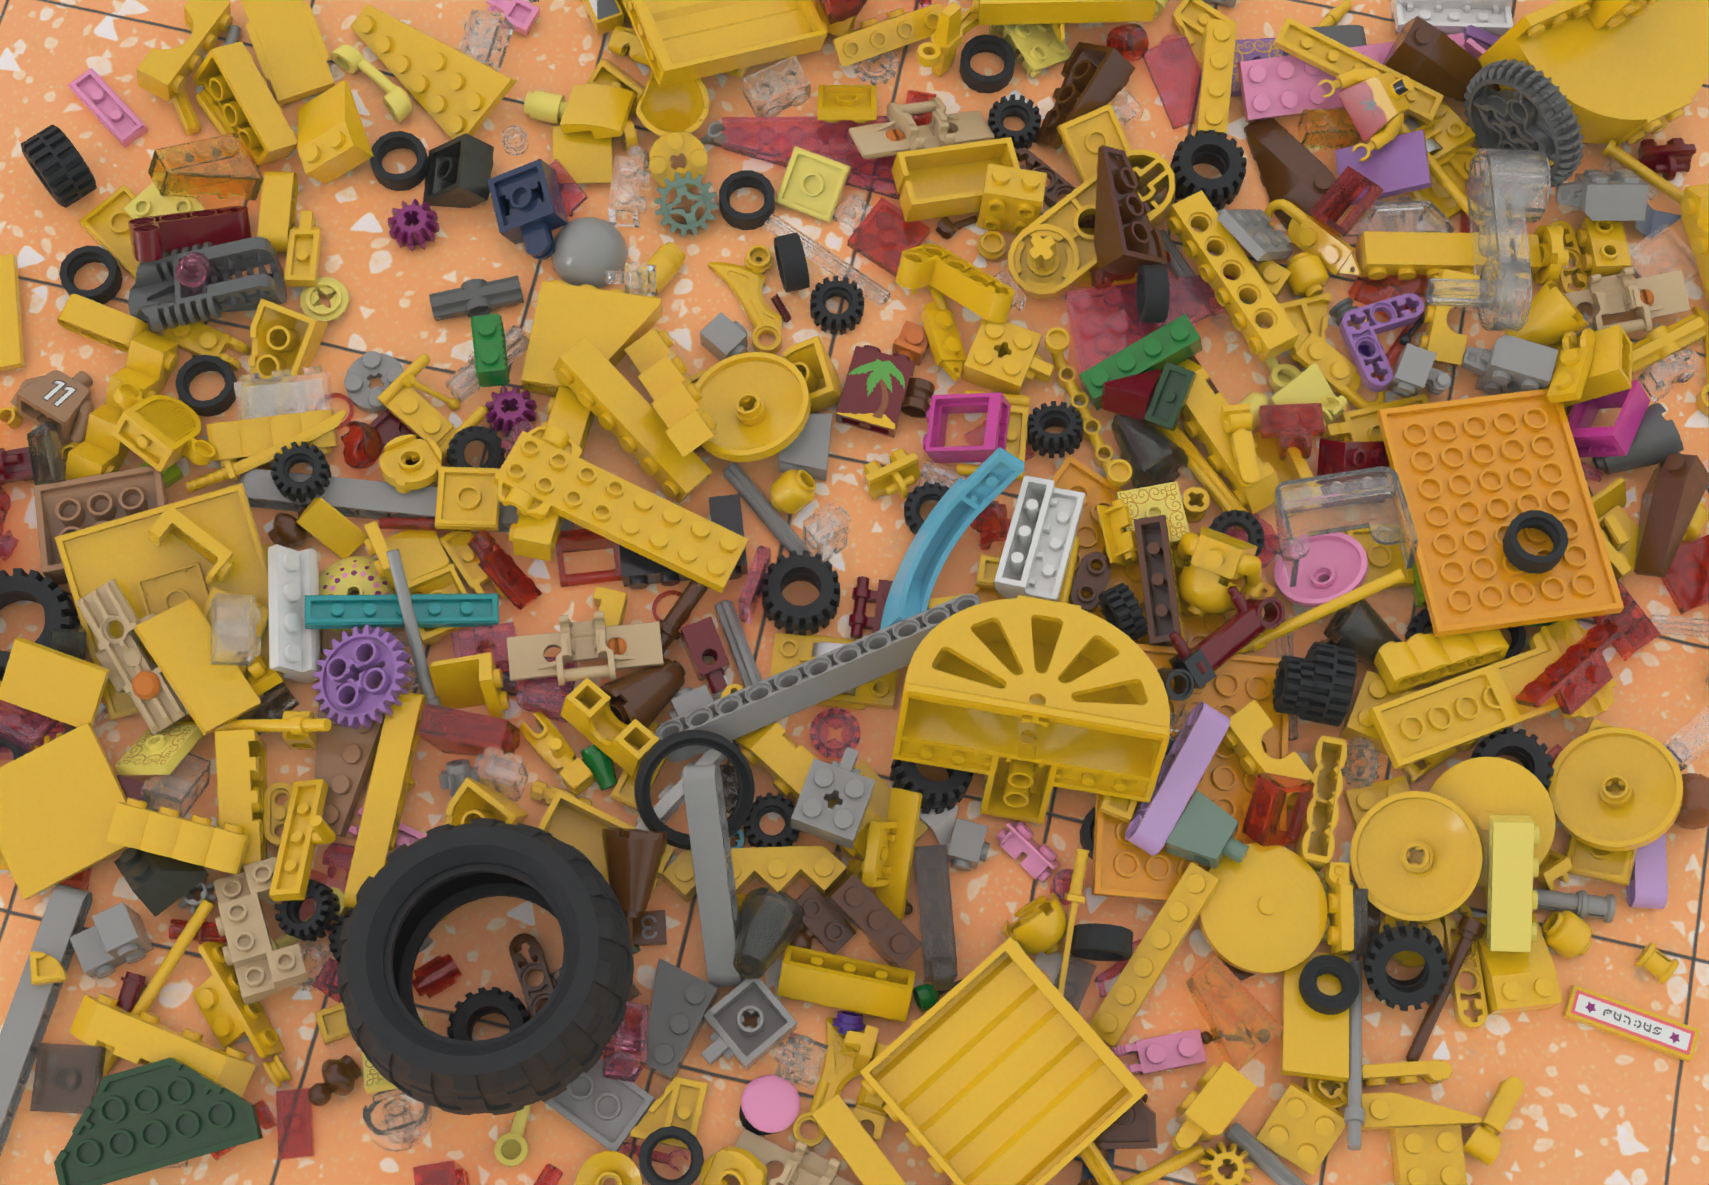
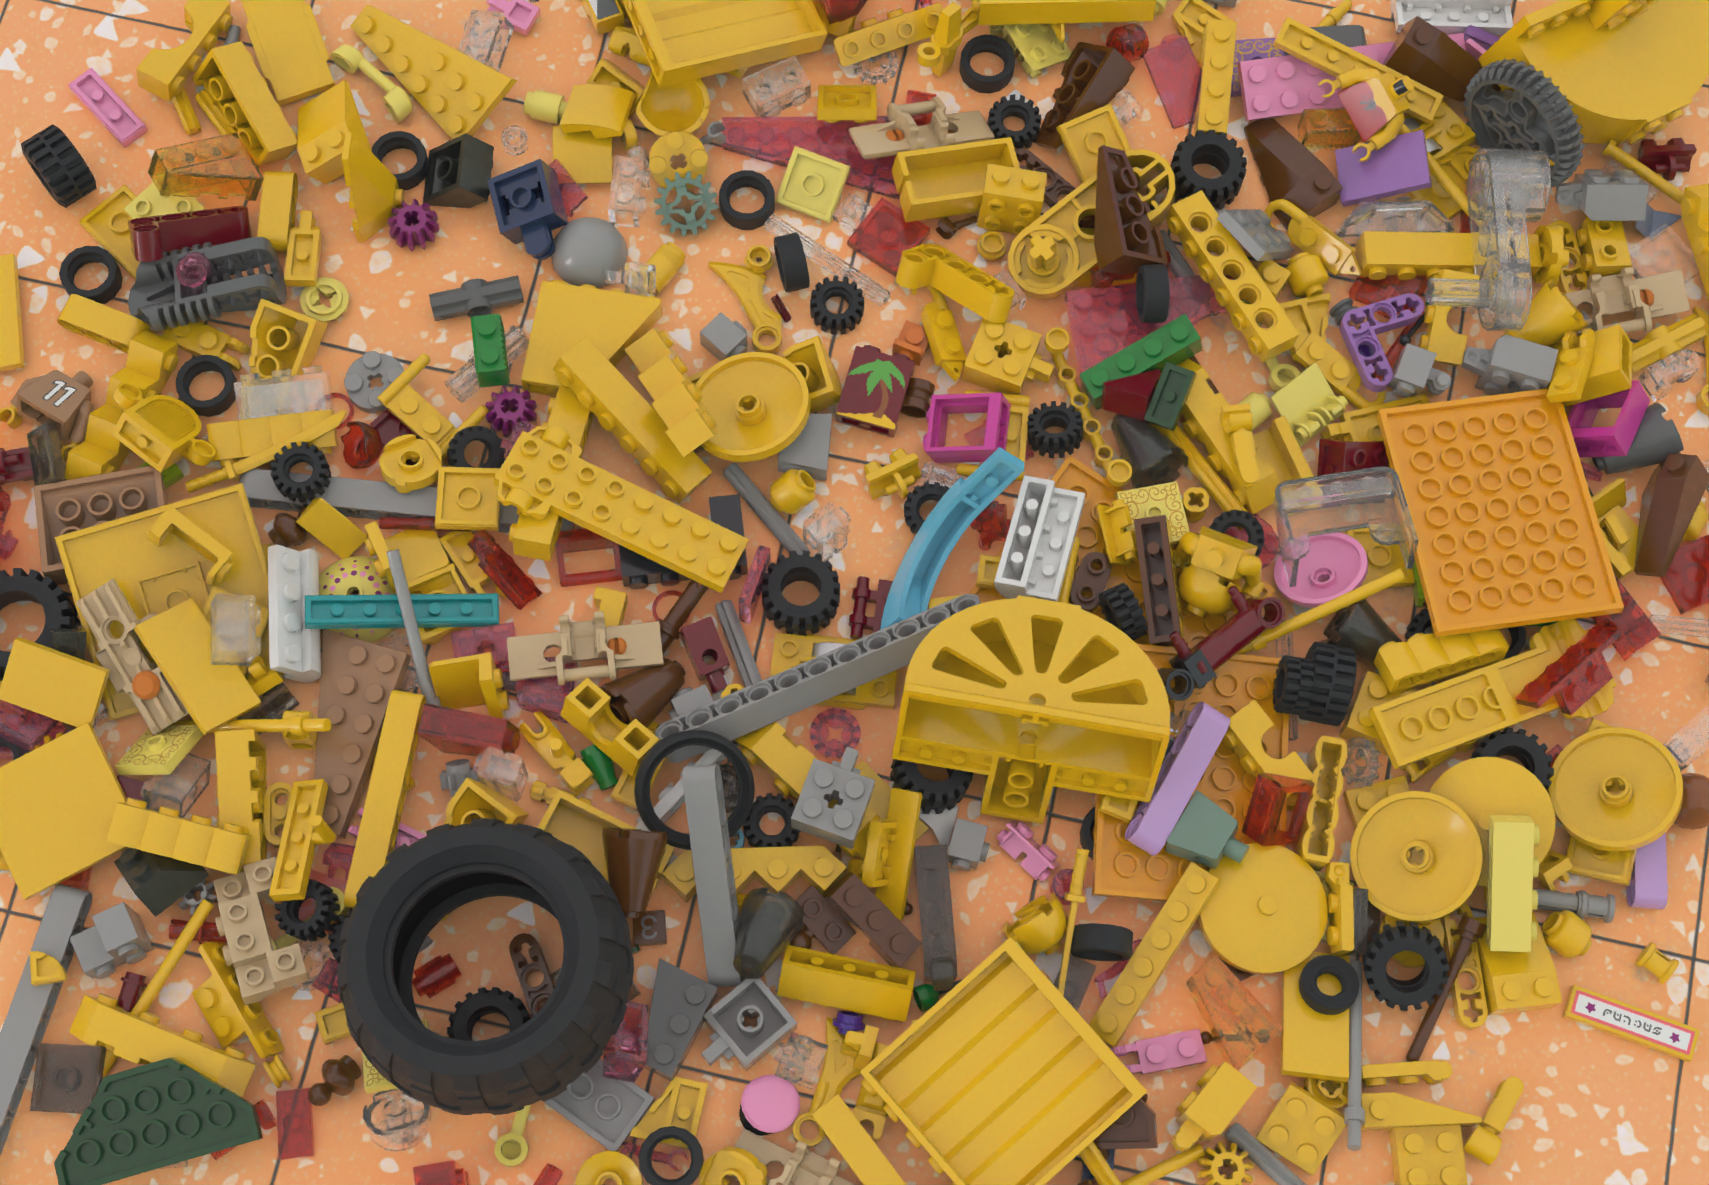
(362, 677): medium lavender gear -> none
(371, 188): none -> yellow wedge
(409, 381): yellow hinge -> none
(1292, 426): clear red plate -> none
(1341, 196): clear red tile -> none
(1542, 521): black tyre -> none

